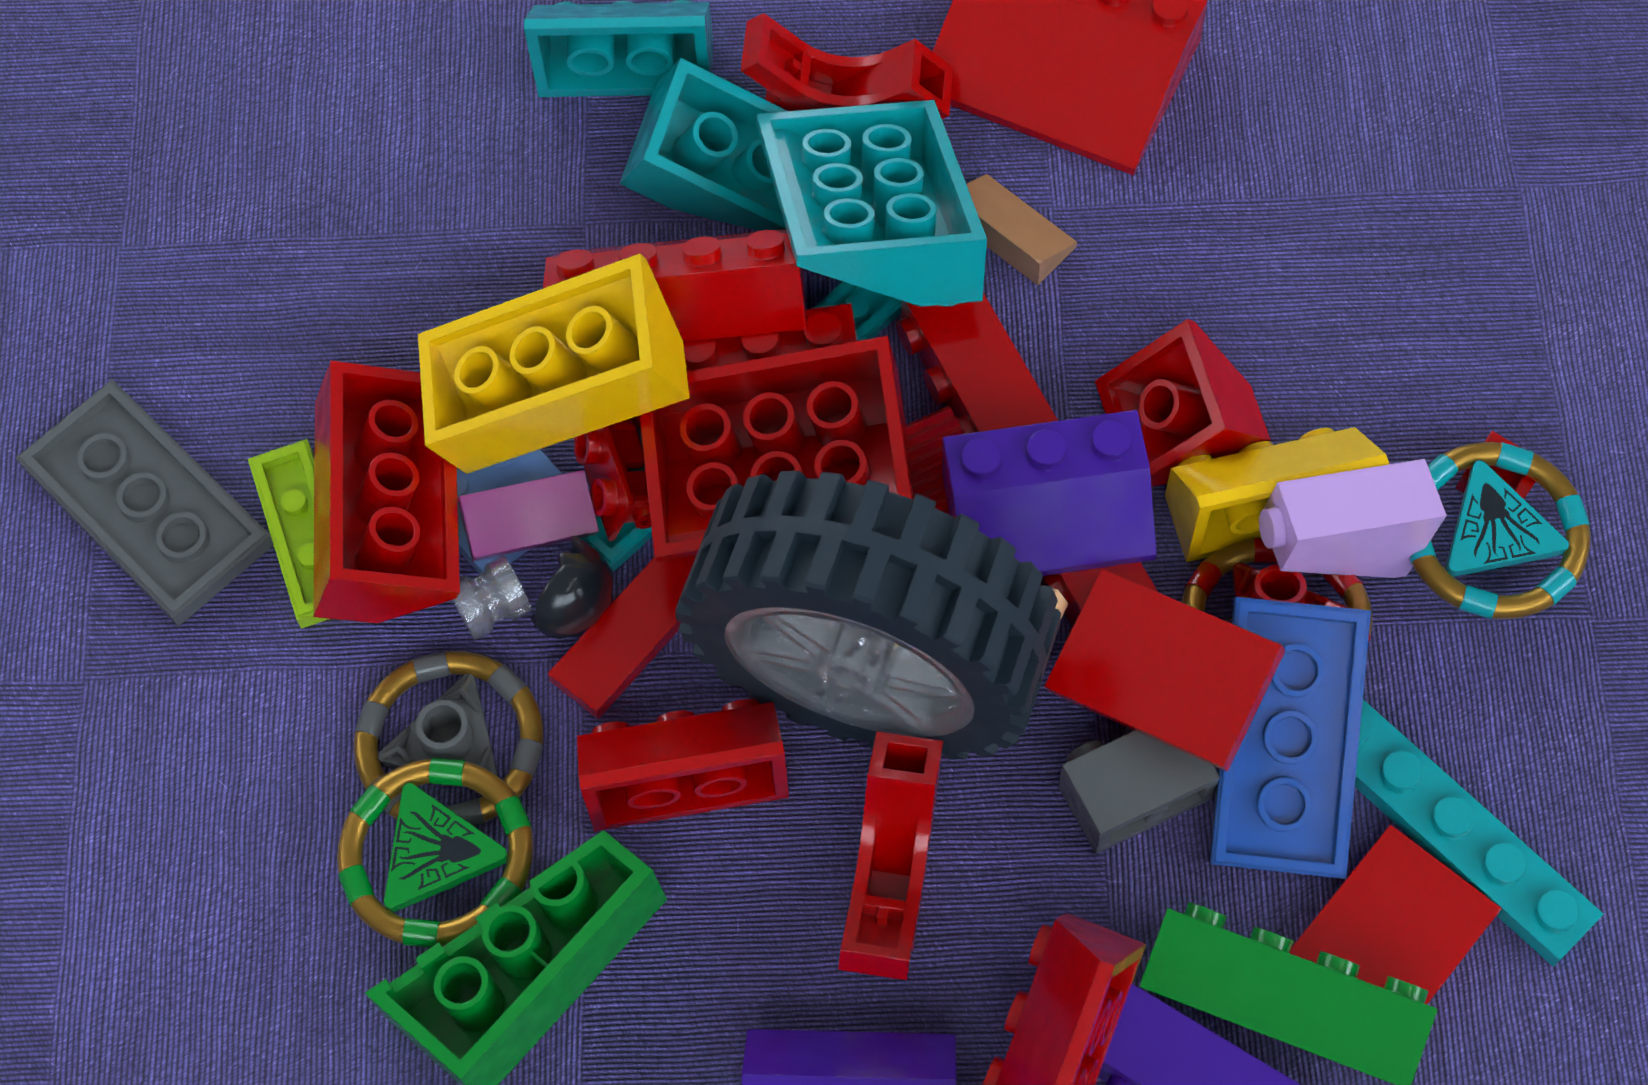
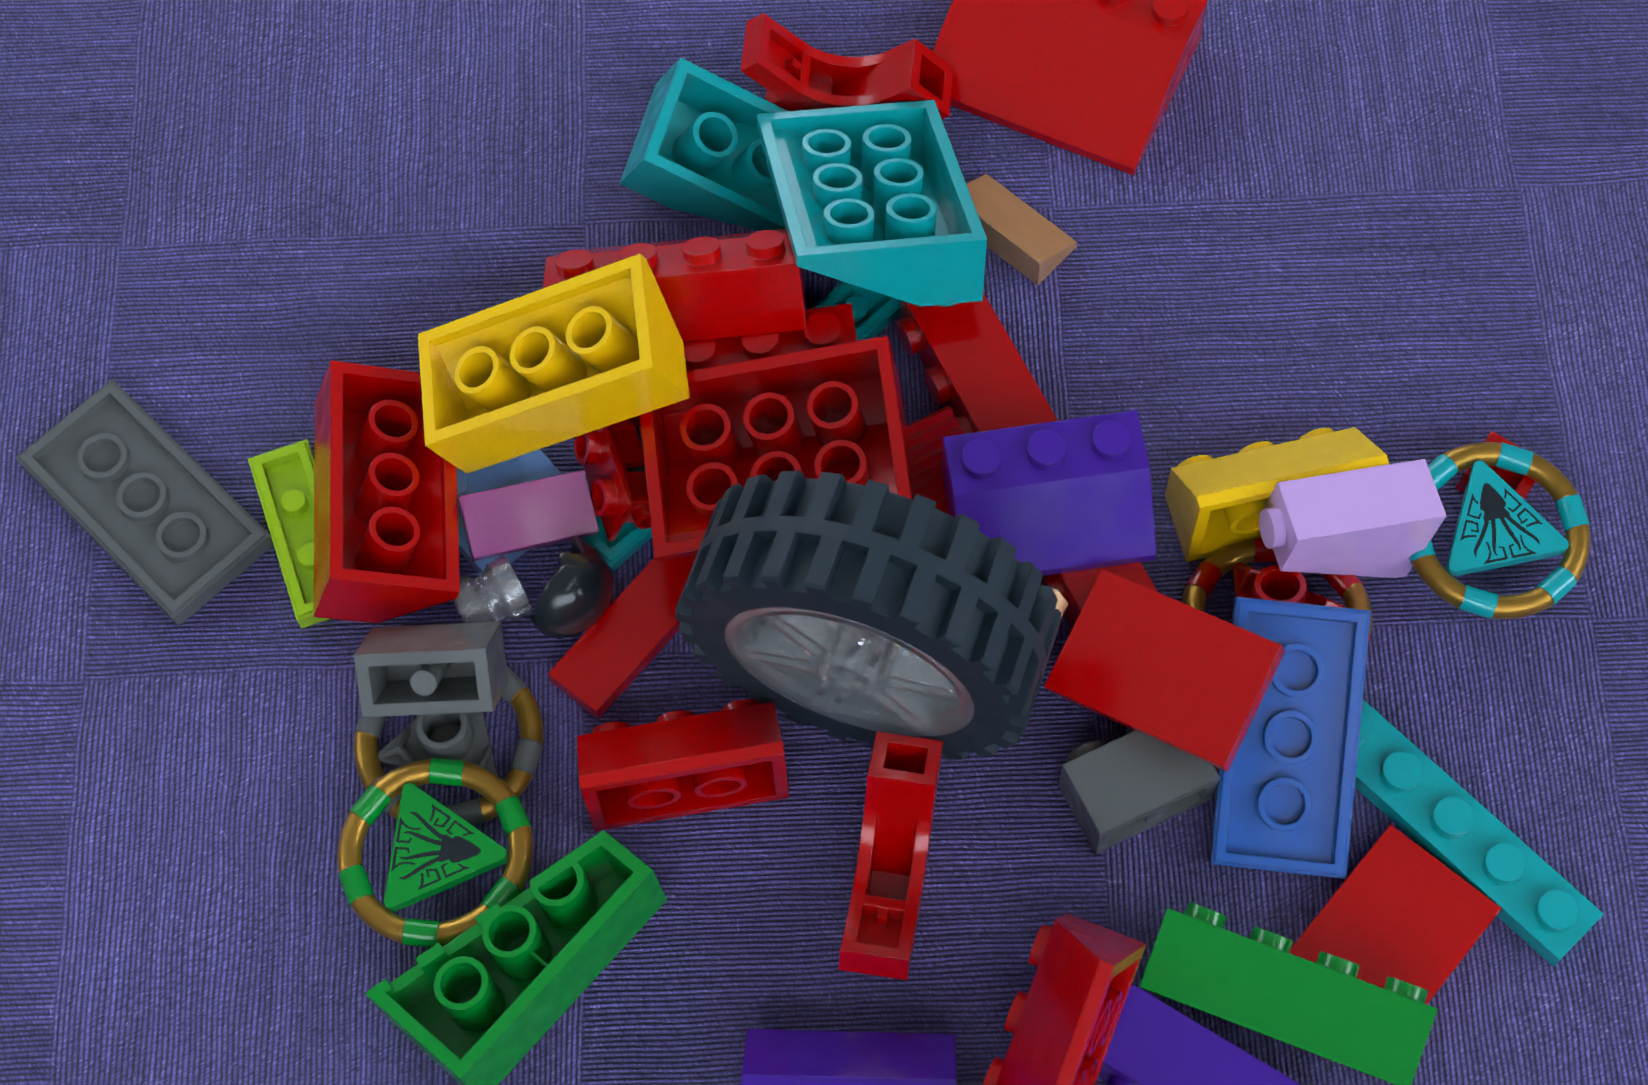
(431, 669): none -> dark grey brick
(614, 46): teal slope -> none
(1185, 400): red slope -> none

